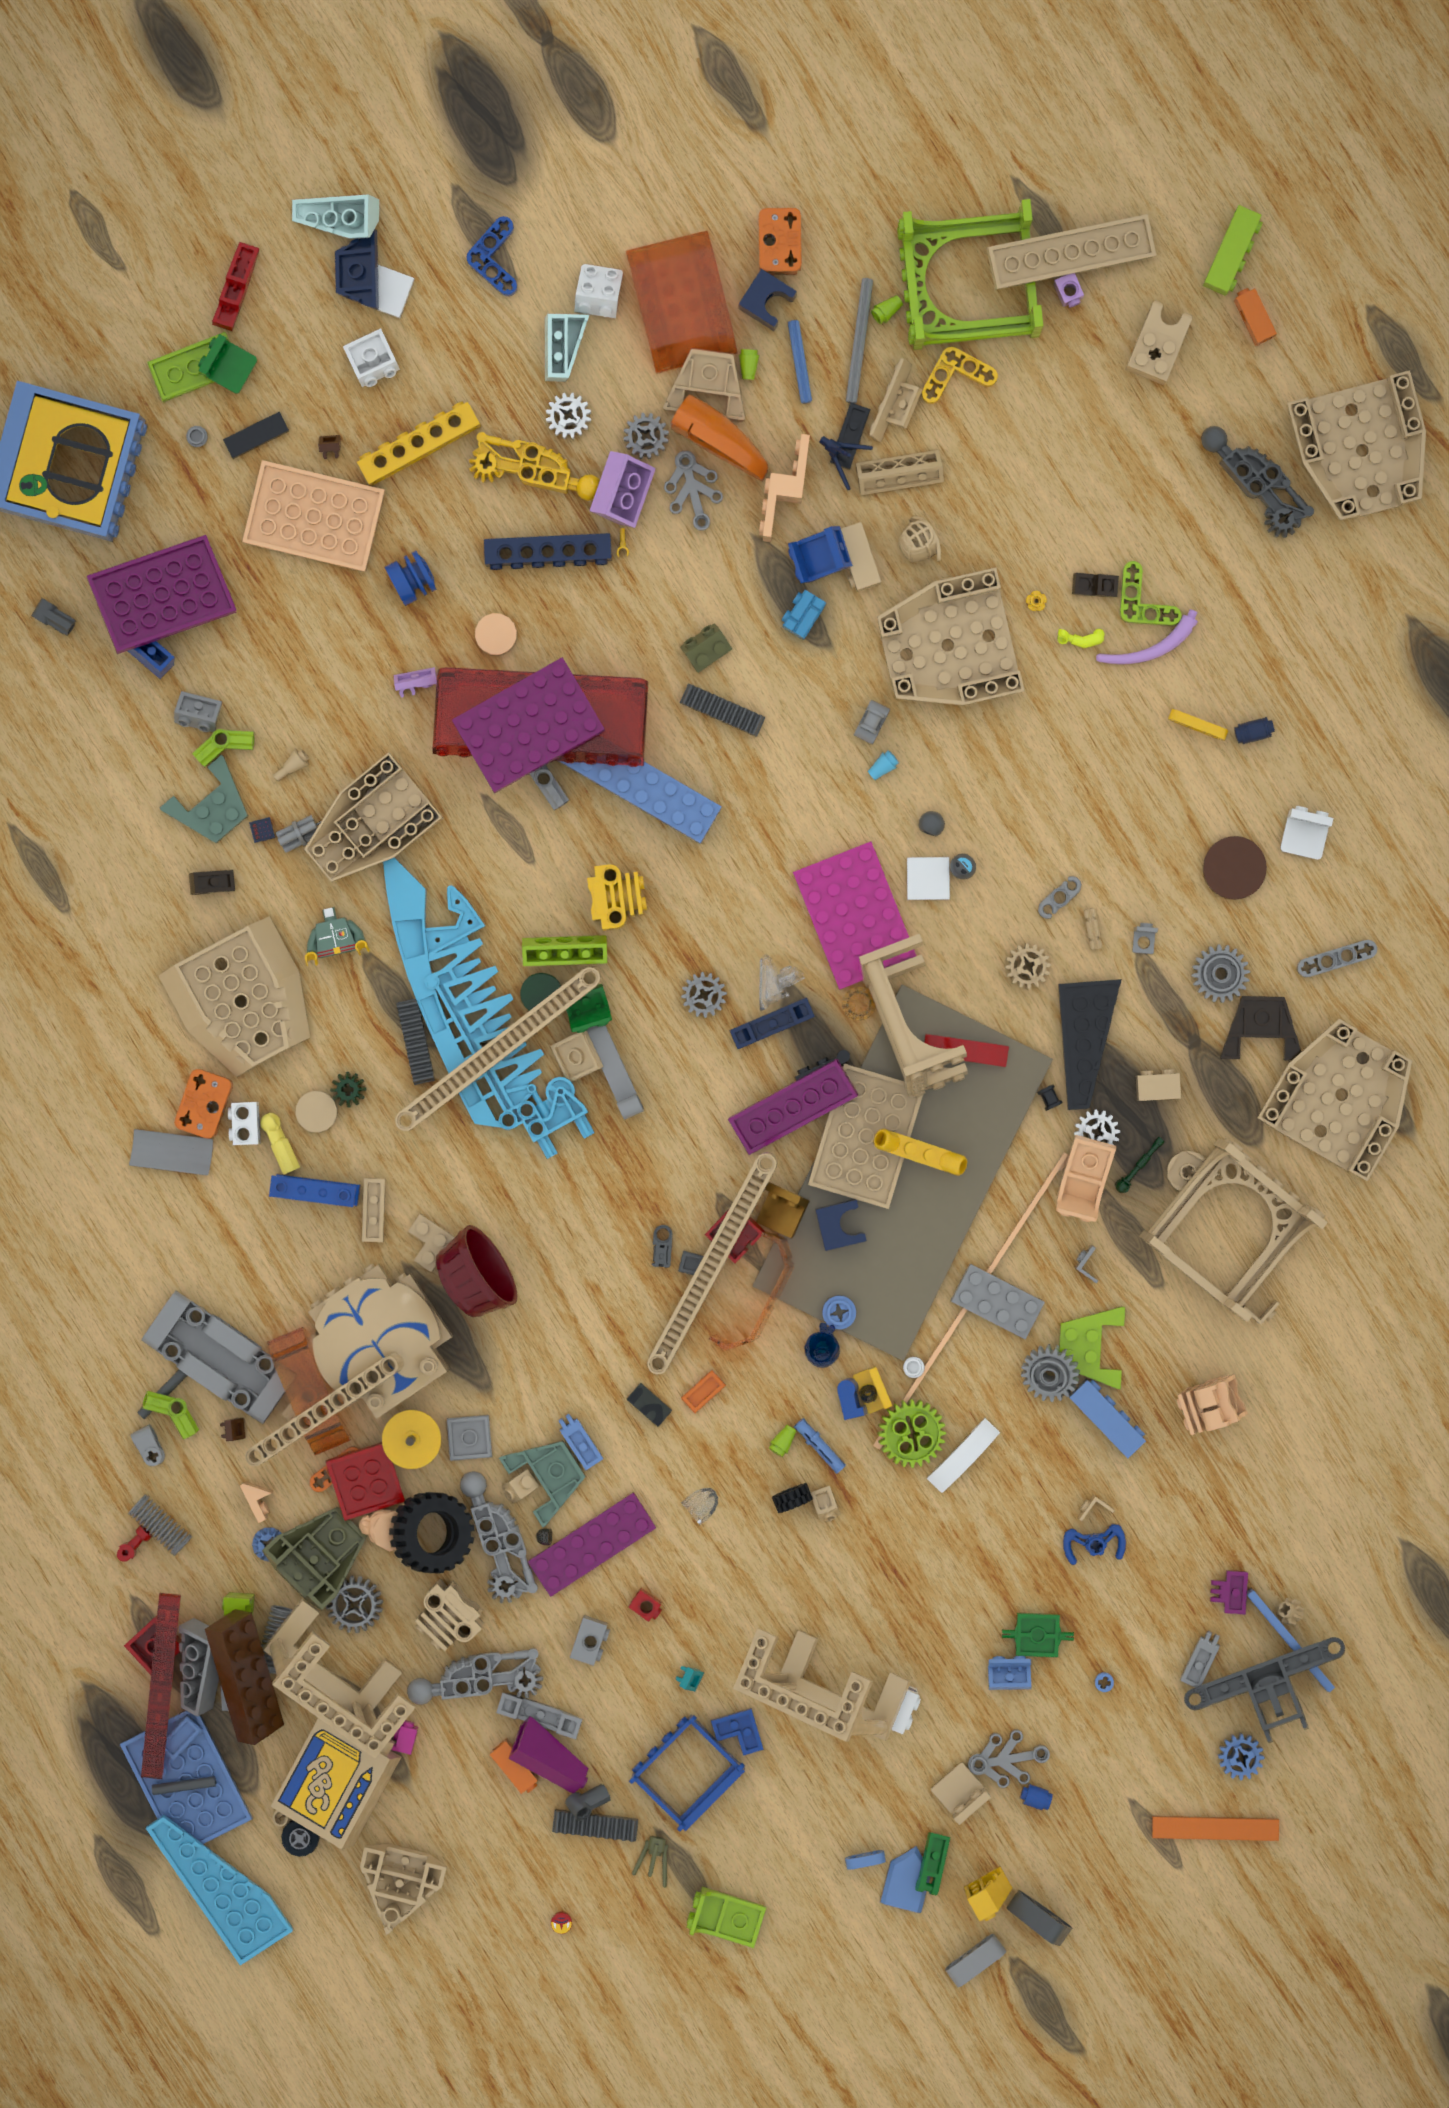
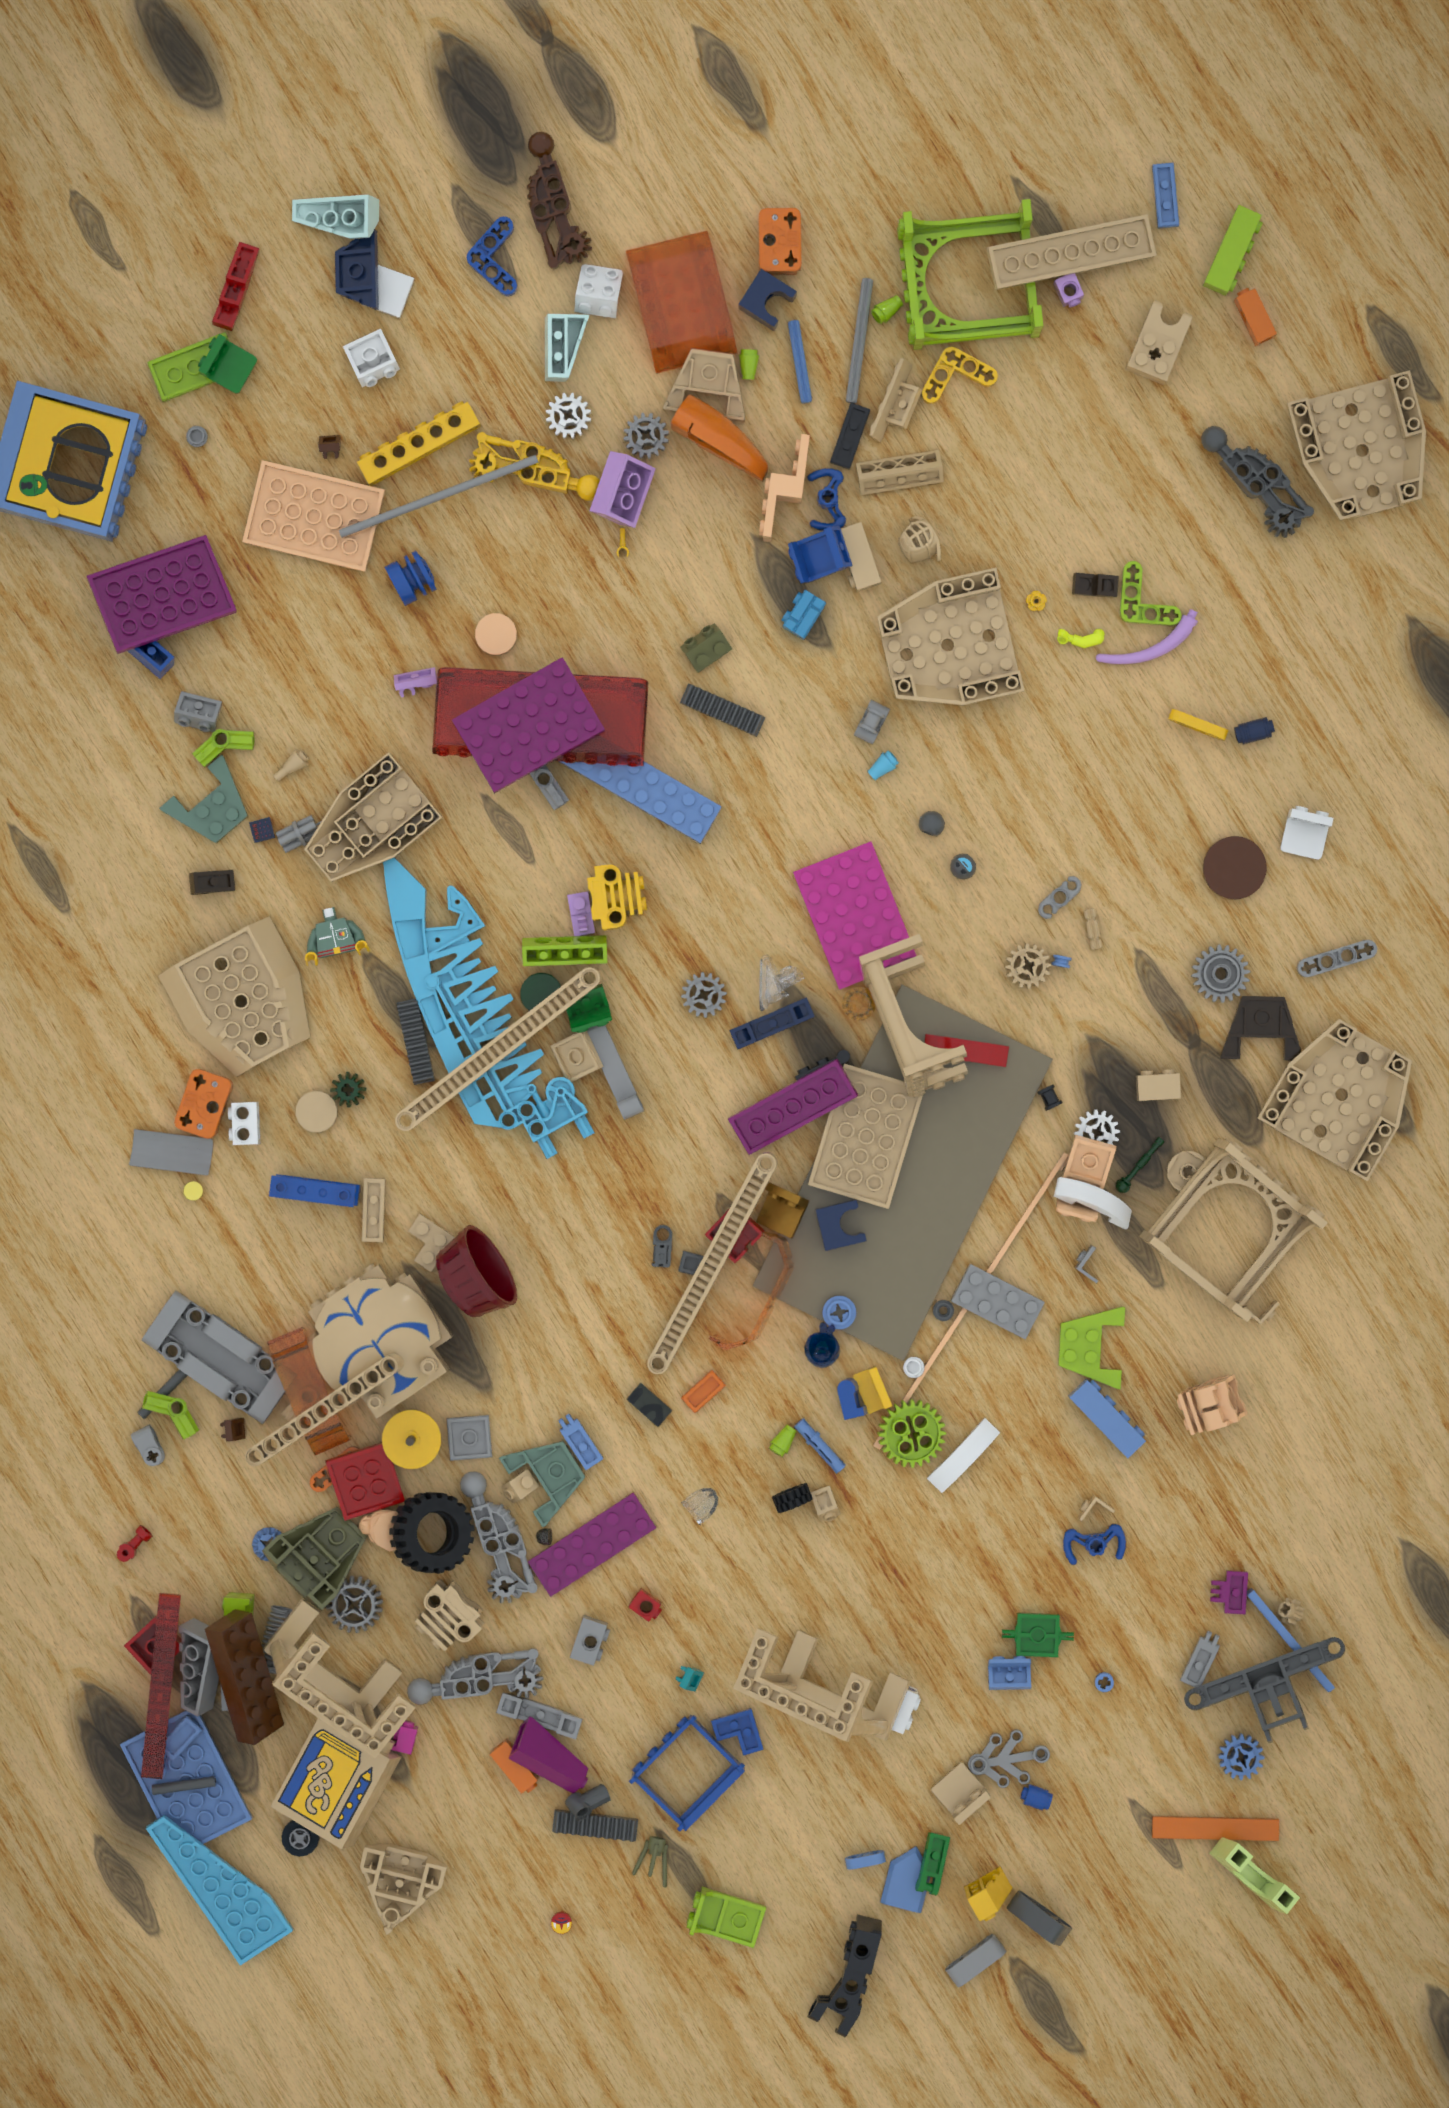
(50, 615): dark grey piece -> none
(177, 1547): light grey piece -> none
(192, 1190): none -> light yellow piece
(253, 1495): light nougat slope -> none
(256, 435): black tile -> none
(276, 1820): tan hinge -> none
(280, 1145): light yellow piece -> none
(438, 496): none -> light grey piece
(493, 548): dark blue brick -> none
(540, 195): none -> reddish brown arm
(581, 914): none -> lavender plate
(692, 486): light grey plant -> none
(835, 448): dark blue plant -> none
(837, 478): none -> blue piece
(860, 1958): none -> black brick
(868, 1389): clear smoke hinge -> none
(920, 1152): yellow plate -> none
(928, 878): white tile -> none
(943, 1317): none -> dark grey plate
(1050, 1360): light grey gear -> none
(1061, 961): none -> medium blue bush
(1085, 1024): black wing -> none
(1094, 1198): none -> white slope
(1144, 930): light grey bracket -> none
(1165, 195): none -> medium blue tile
(1239, 1863): none -> yellowish green arch

